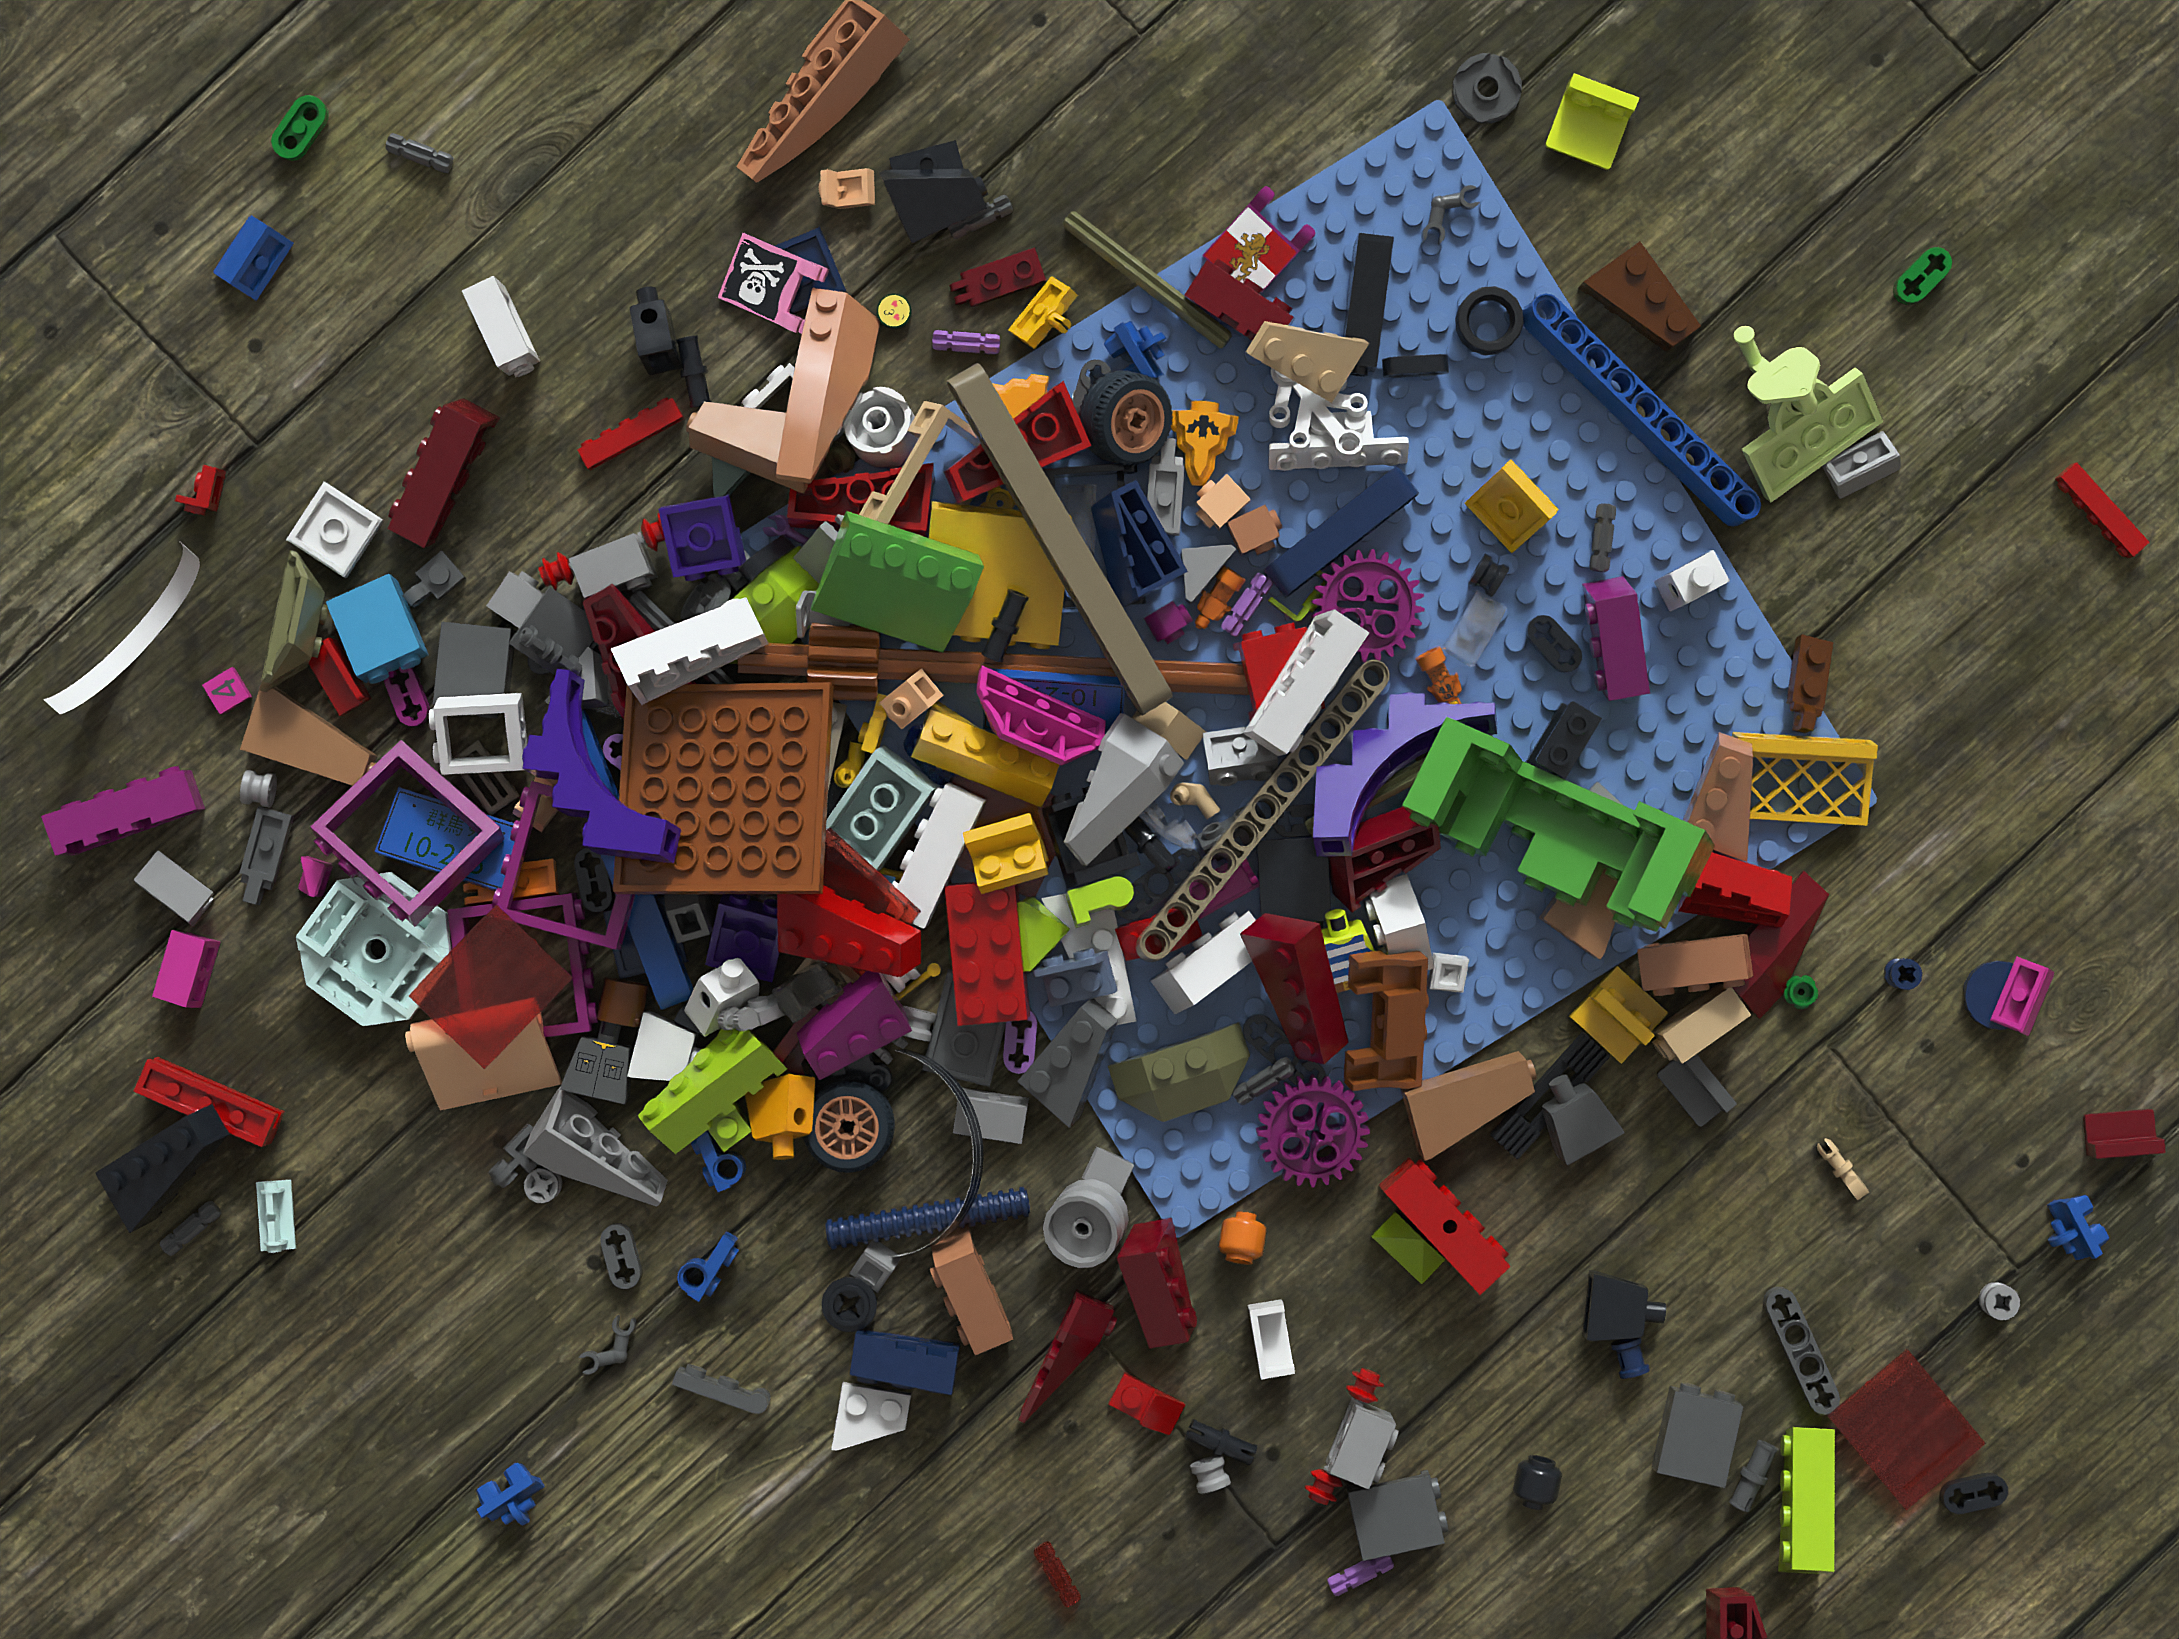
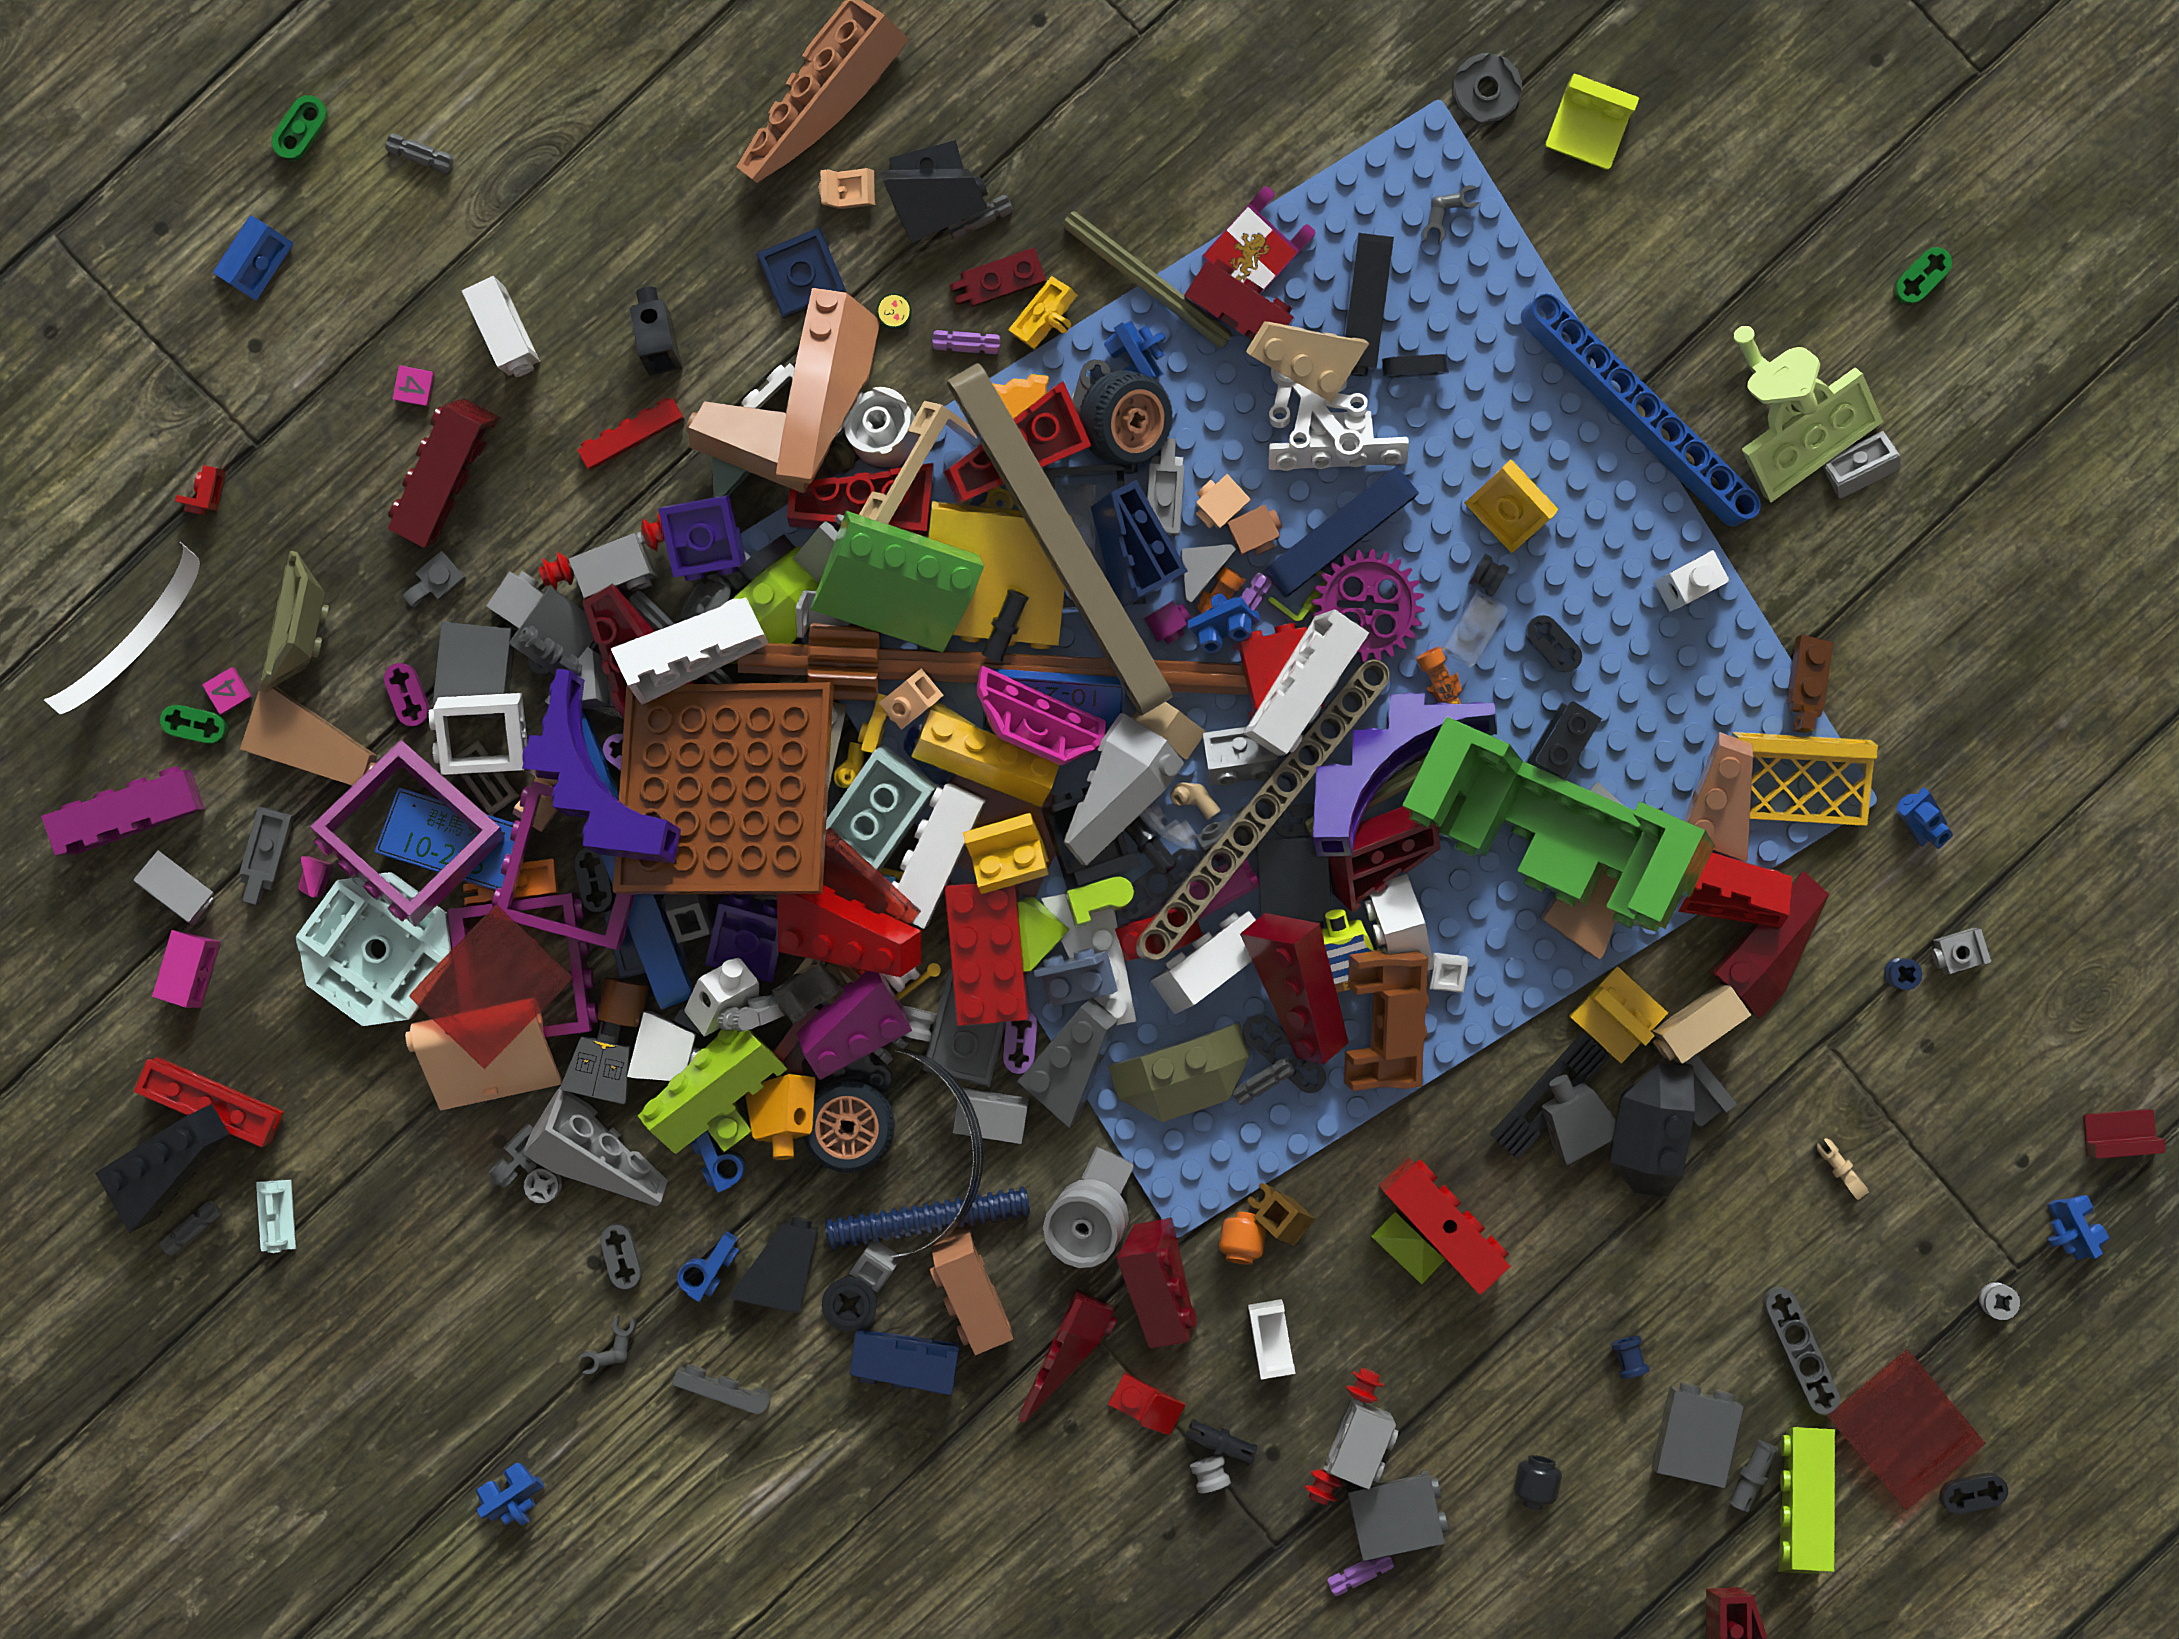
(192, 732): none -> green beam
(258, 788): light grey wheel -> none
(335, 530): white plate -> none
(338, 677): red panel -> none
(377, 629): dark azure brick -> none
(413, 386): none -> dark pink tile
(693, 371): black pin -> none
(767, 280): flag -> none
(782, 1268): none -> black slope
(784, 528): medium lavender hand -> none
(868, 1414): white wing -> none
(1057, 1574): clear red axle -> none
(1202, 436): light orange rock -> none
(1222, 620): none -> blue hips
(1281, 1215): none -> pearl gold brick
(1342, 1136): magenta gear -> none
(1465, 1100): medium nougat slope -> none
(1486, 294): black tyre -> none
(1603, 537): dark grey axle -> none
(1616, 638): magenta wedge -> none
(1618, 1308): black torso -> none
(1642, 297): reddish brown wedge -> none
(1654, 1128): none -> black wedge
(1695, 964): nougat wedge -> none
(1807, 998): green plate -> none
(1924, 818): none -> blue hips
(1974, 945): none -> light grey brick
(1983, 991): dark blue tile -> none
(2022, 996): dark pink slope -> none
(2101, 511): red piece -> none

